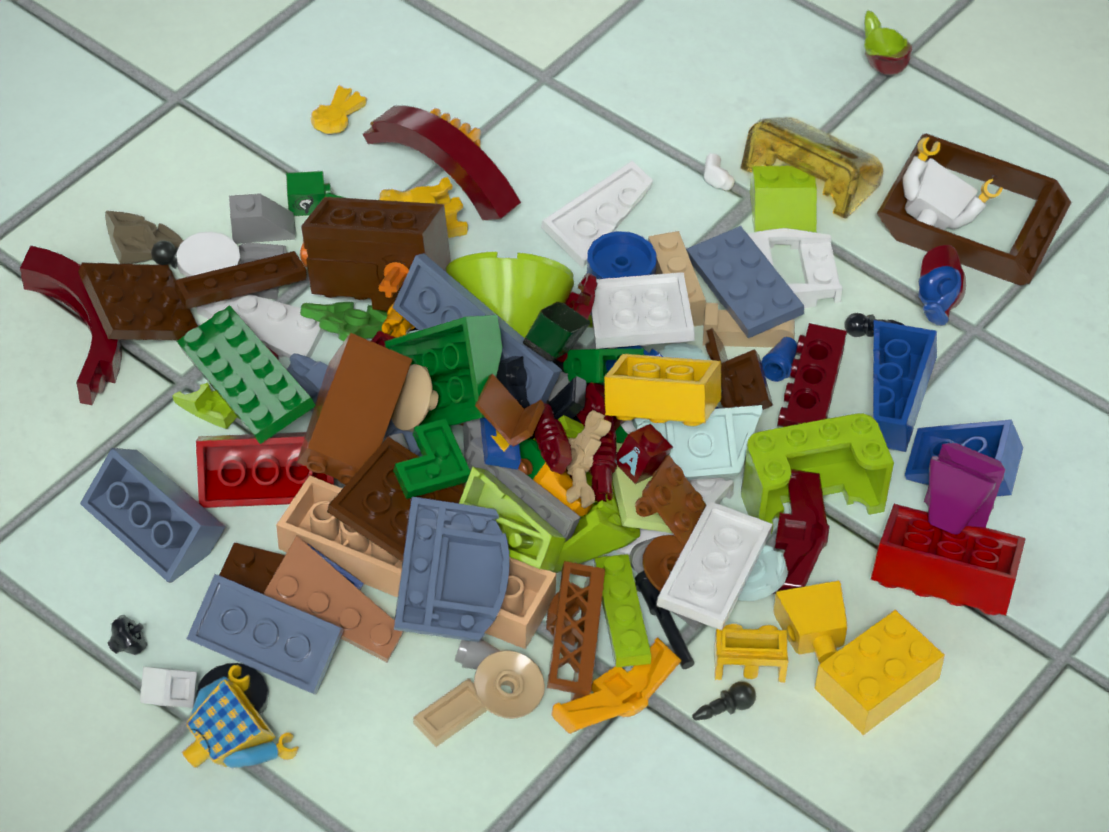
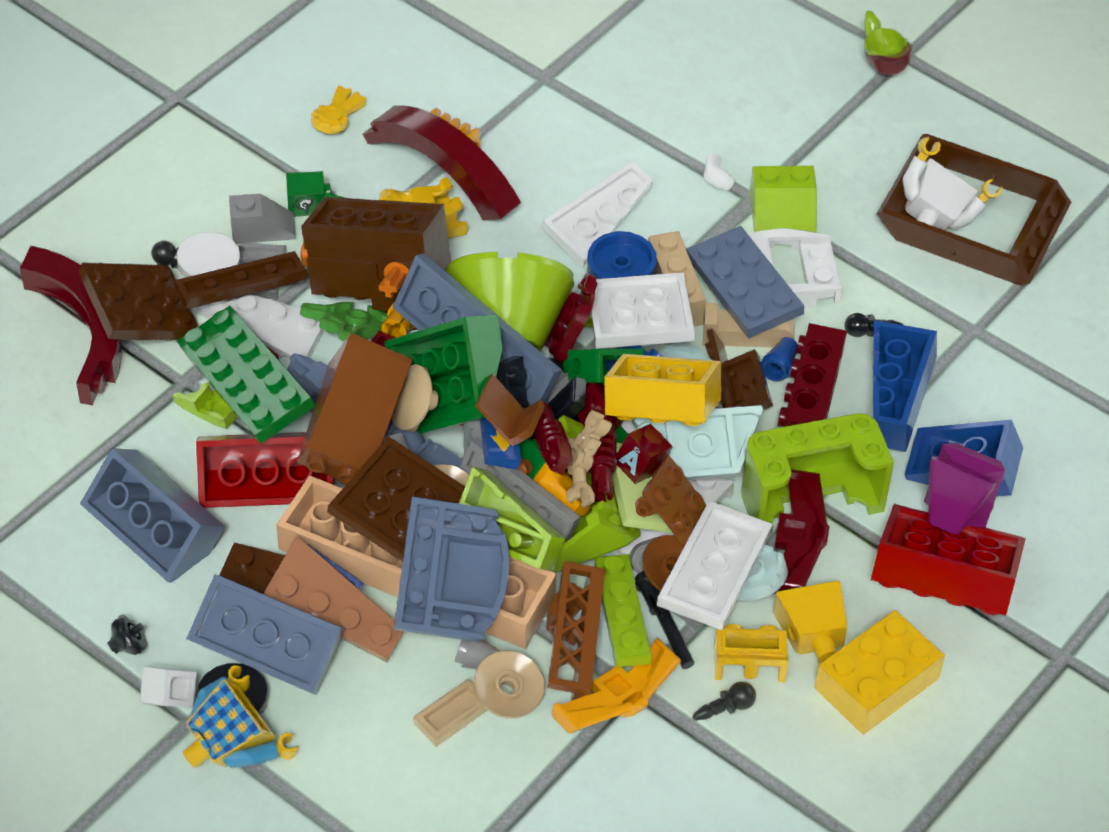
(134, 236): dark tan brick -> none
(440, 463): green plate -> none
(555, 331): piece -> none
(846, 170): clear yellow windscreen -> none
(941, 283): blue hair -> none

